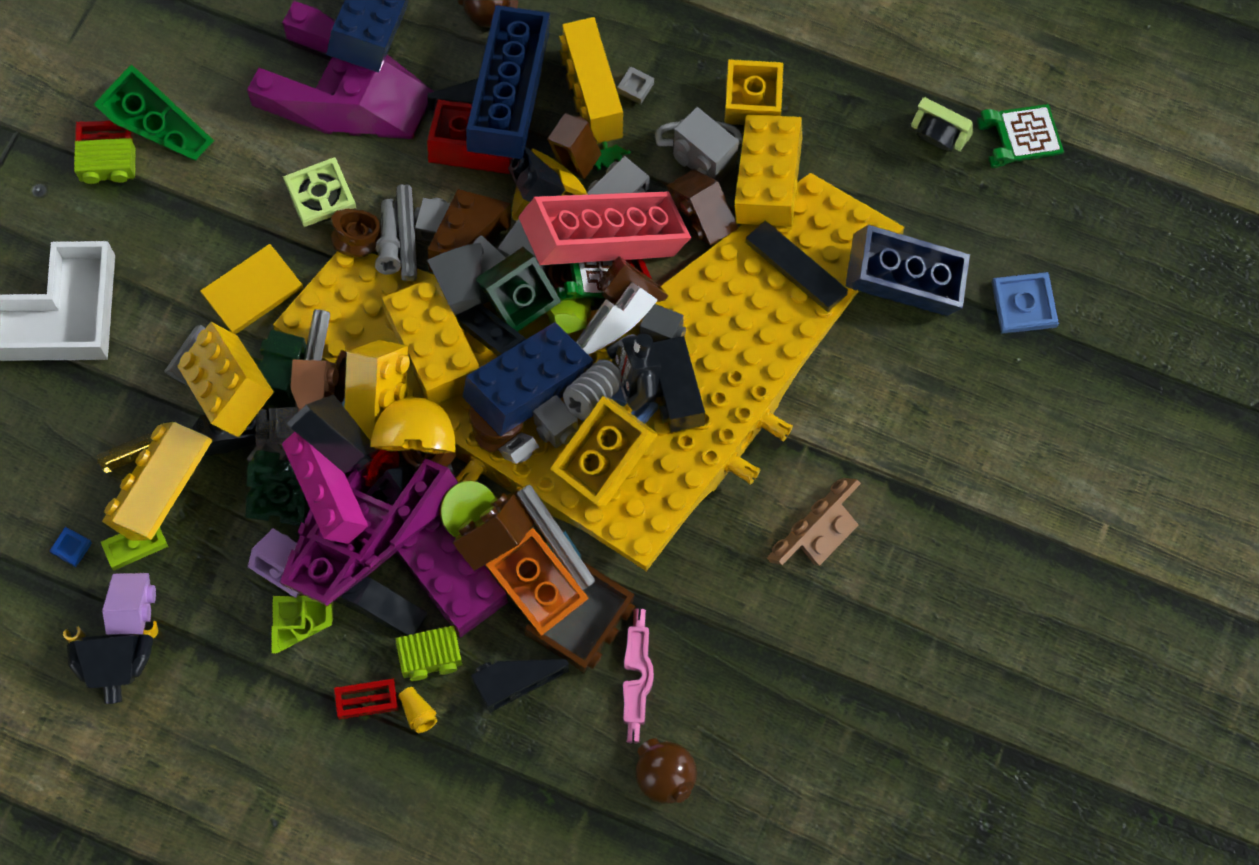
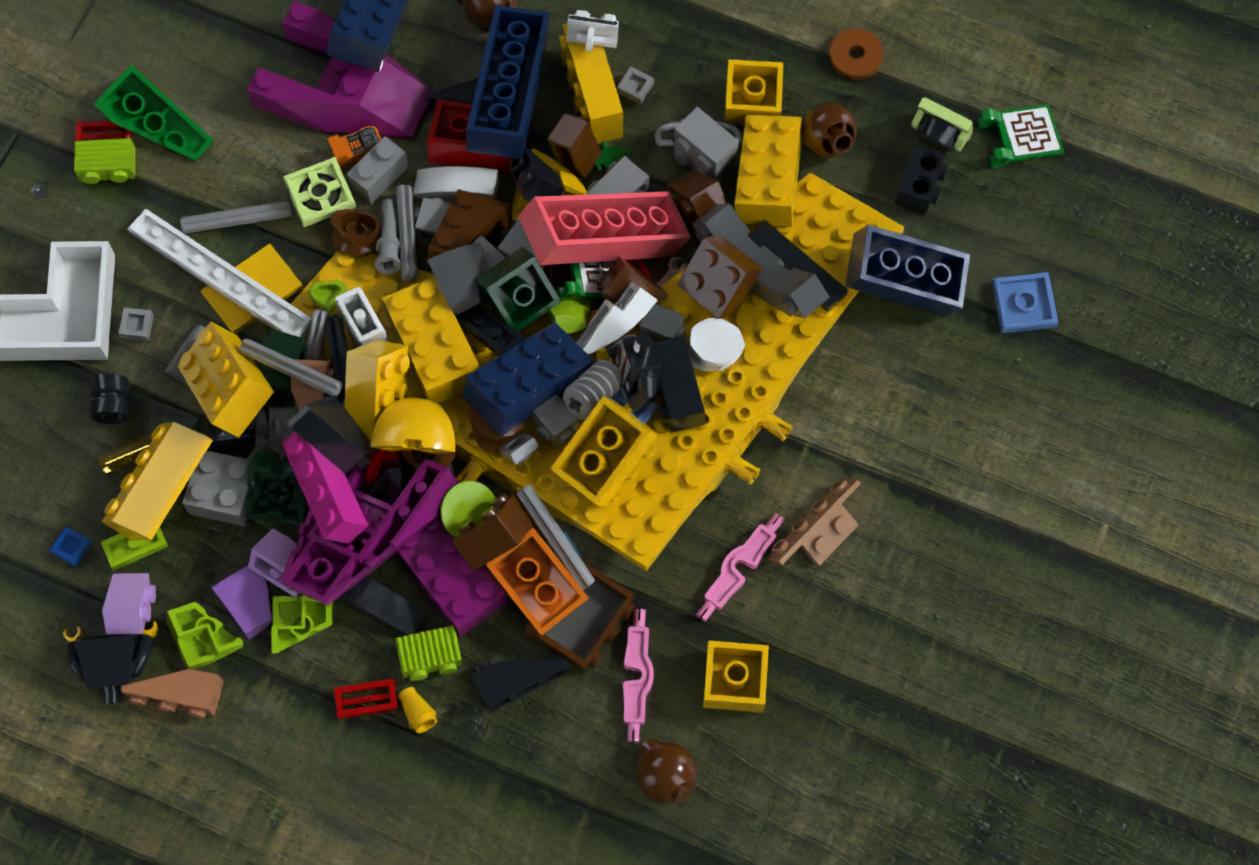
(110, 395): none -> black wheel
(136, 324): none -> light grey plate
(184, 690): none -> nougat slope
(199, 636): none -> lime slope
(218, 489): none -> light grey brick
(219, 275): none -> white tile
(235, 217): none -> light grey axle
(247, 600): none -> medium lavender slope
(291, 367): none -> light grey axle
(324, 294): none -> lime tile
(337, 346): none -> black axle
(353, 147): none -> orange leg
(359, 317): none -> white brick
(377, 170): none -> light grey piece
(445, 181): none -> white slope
(592, 30): none -> white hips
(673, 270): none -> hand
(715, 344): none -> white hat
(719, 276): none -> brick
(730, 579): none -> bright pink piece
(736, 676): none -> yellow brick
(789, 291): none -> dark grey brick
(829, 129): none -> reddish brown brick
(858, 40): none -> dark orange tile
(918, 178): none -> black brick

